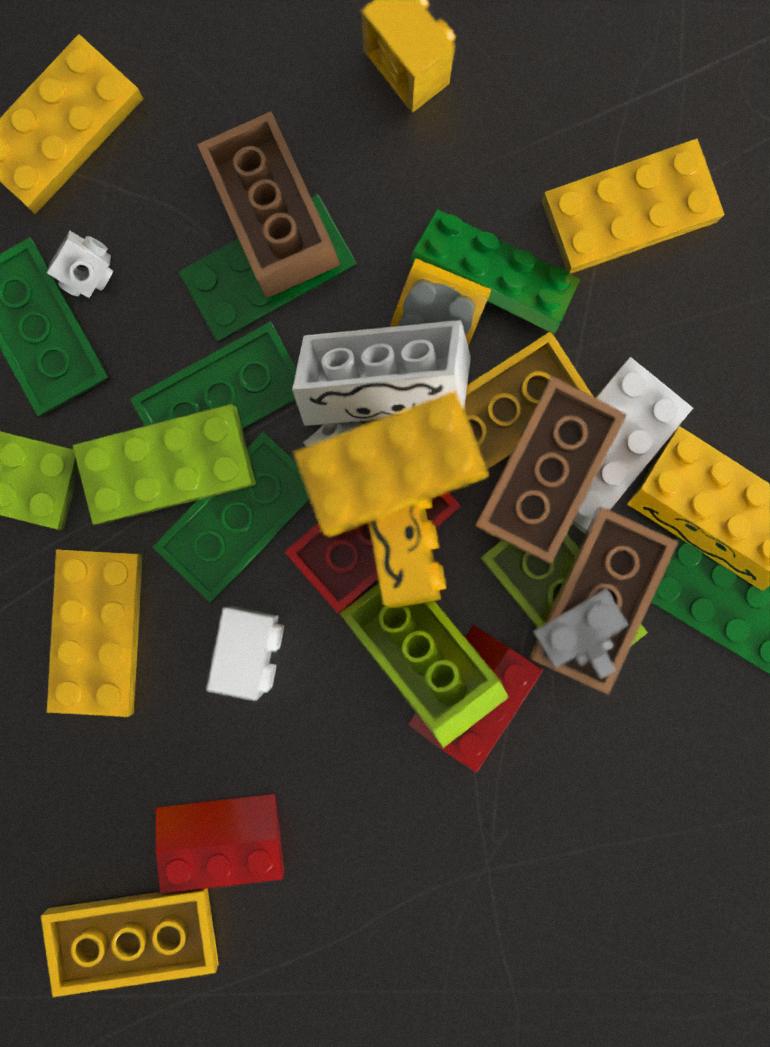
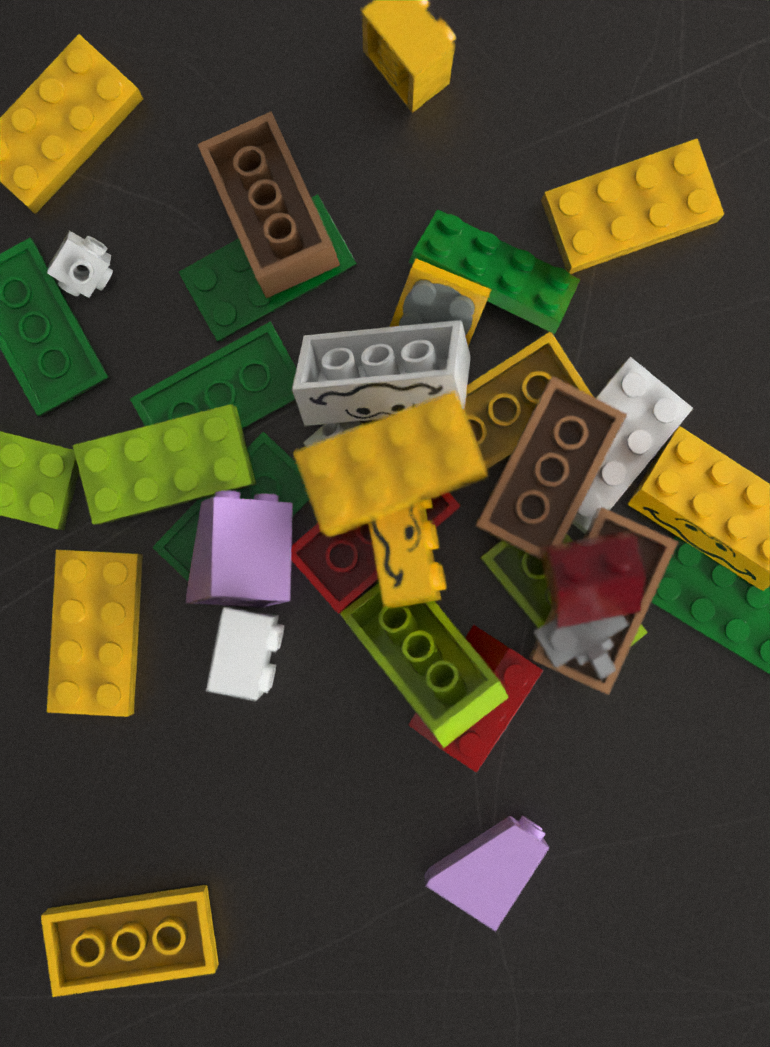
(218, 843): red slope -> none
(241, 552): none -> lavender slope
(490, 869): none -> lavender slope
(594, 578): none -> dark red slope

